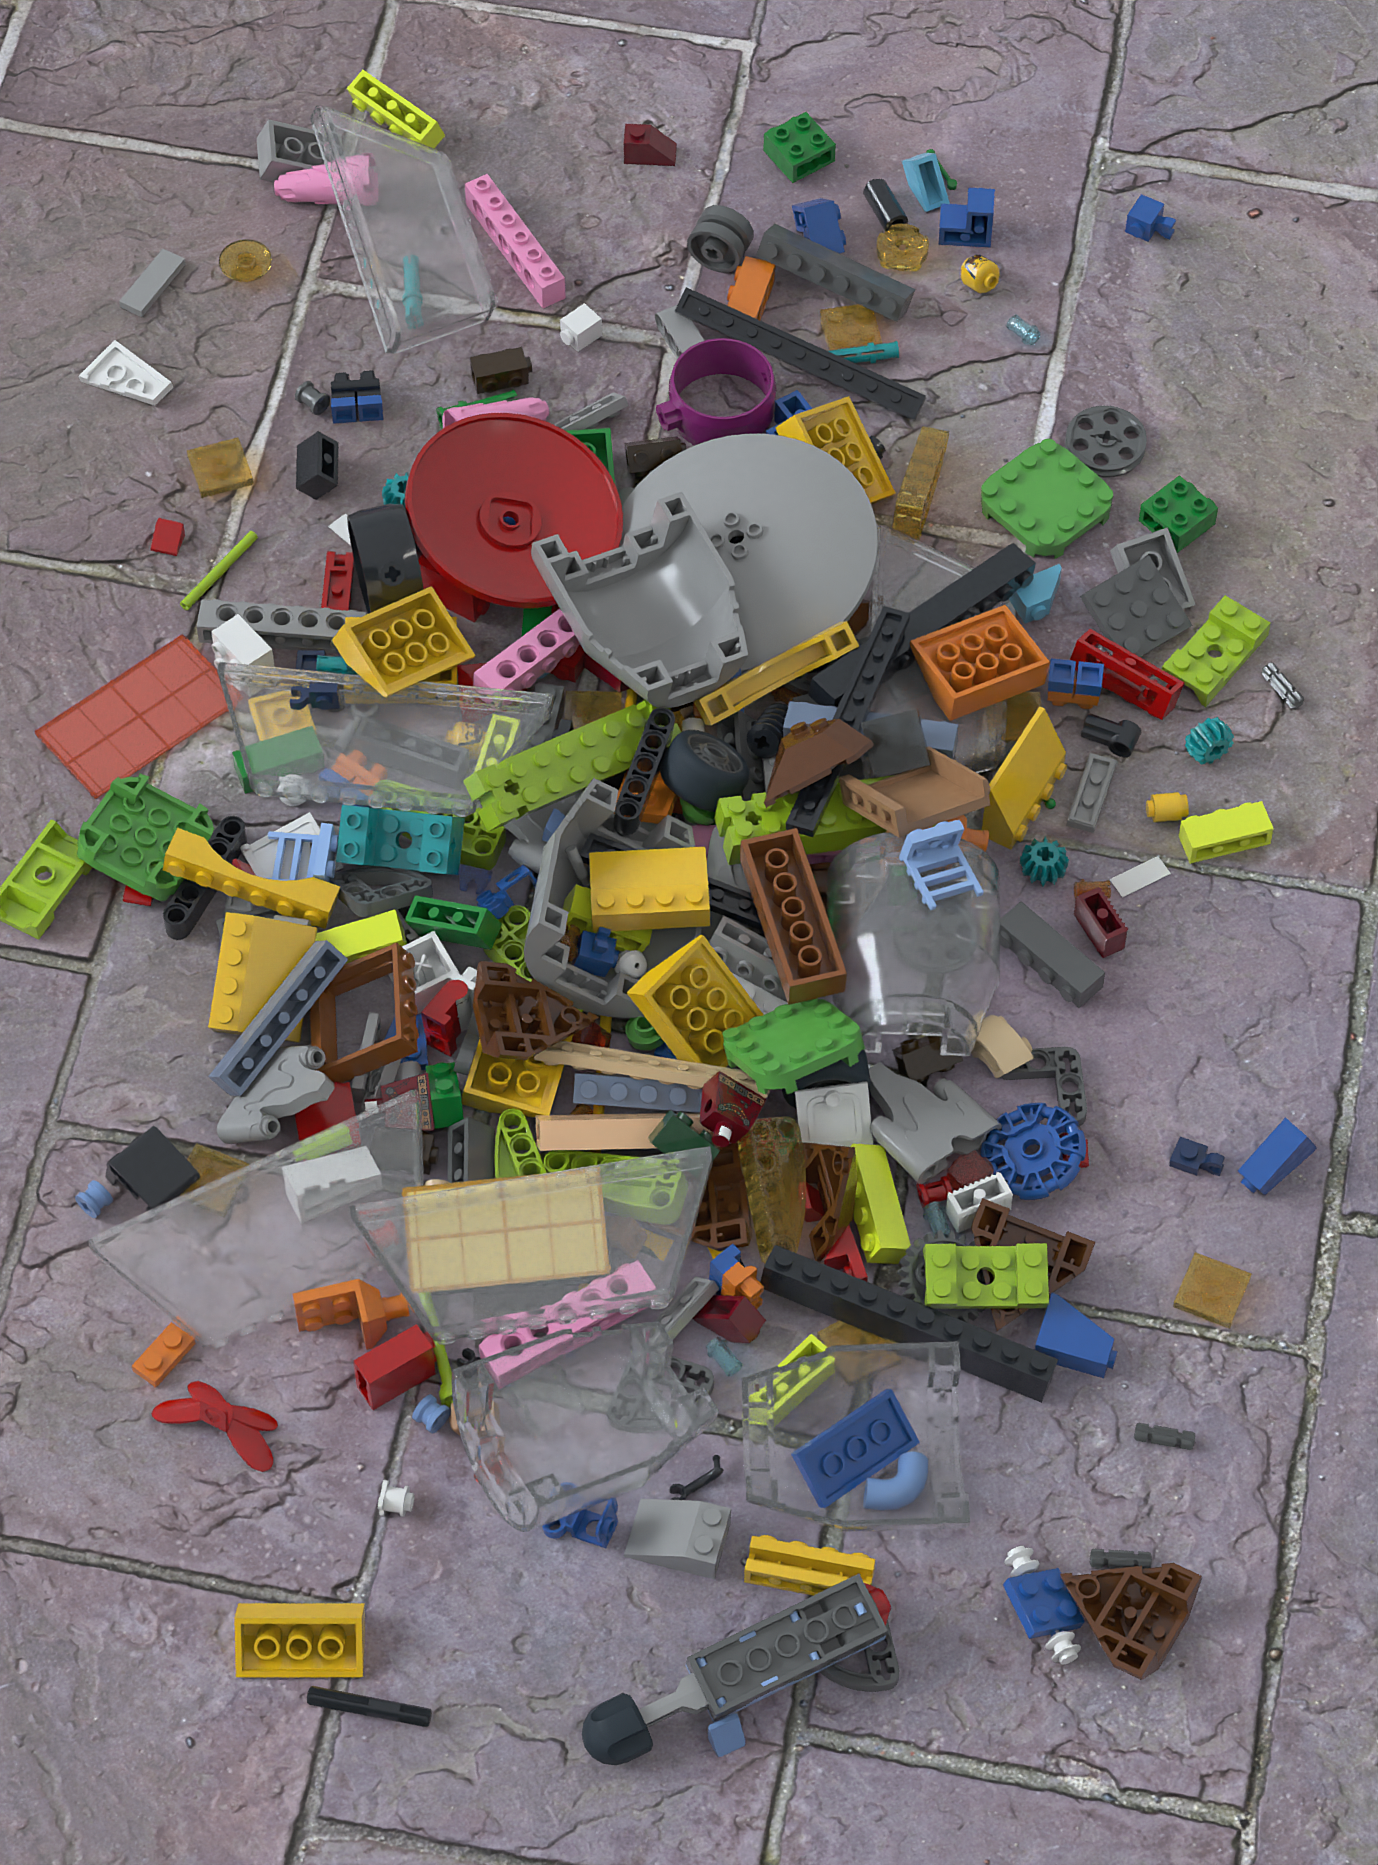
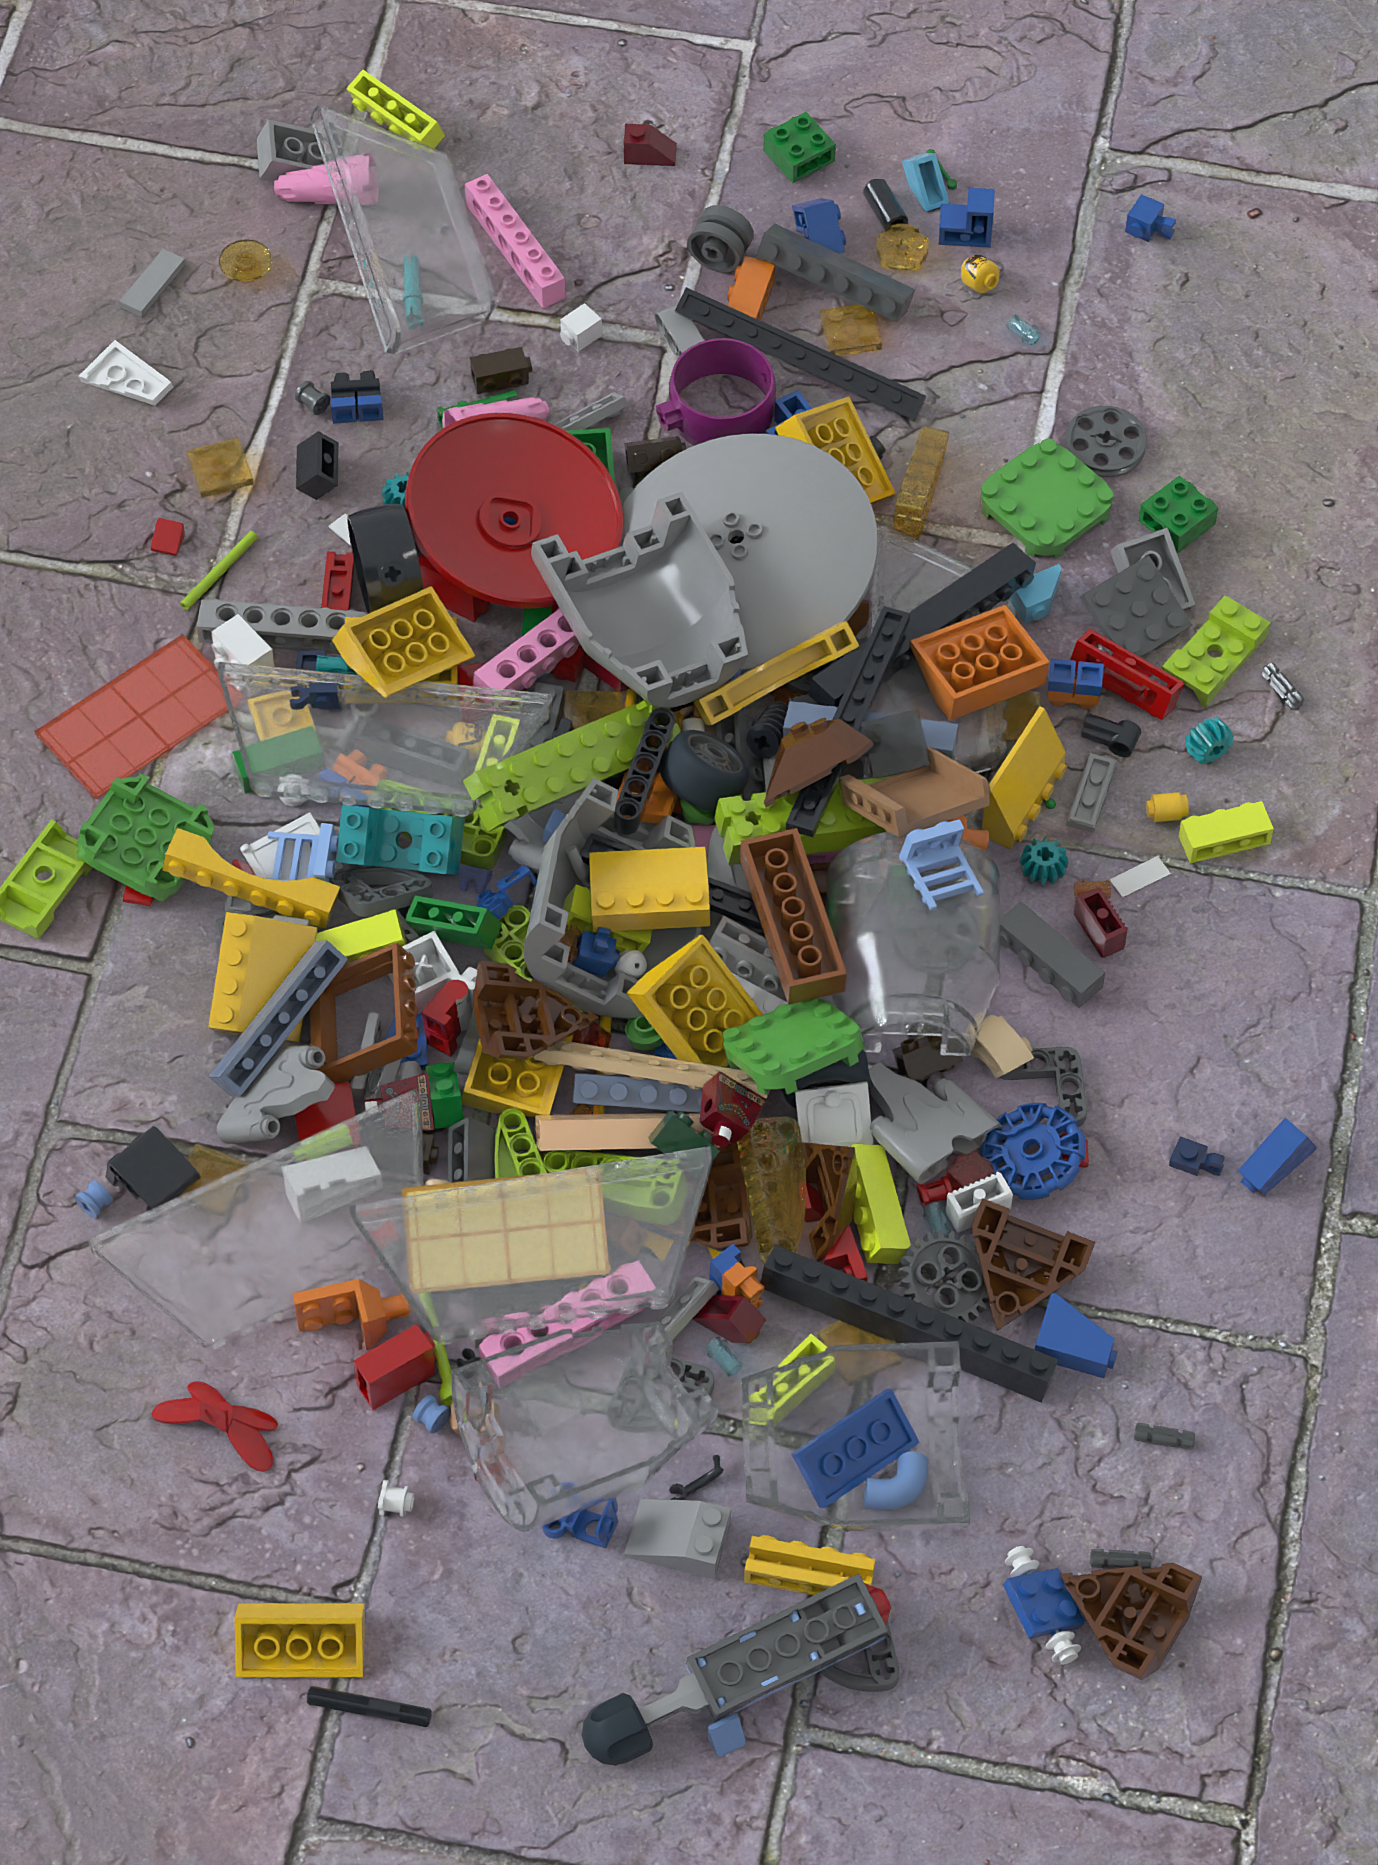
(163, 1354): orange plate -> none
(190, 911): black beam -> none
(890, 350): teal pin -> none
(1017, 1270): lime piece -> none
(1212, 1290): clear yellow plate -> none

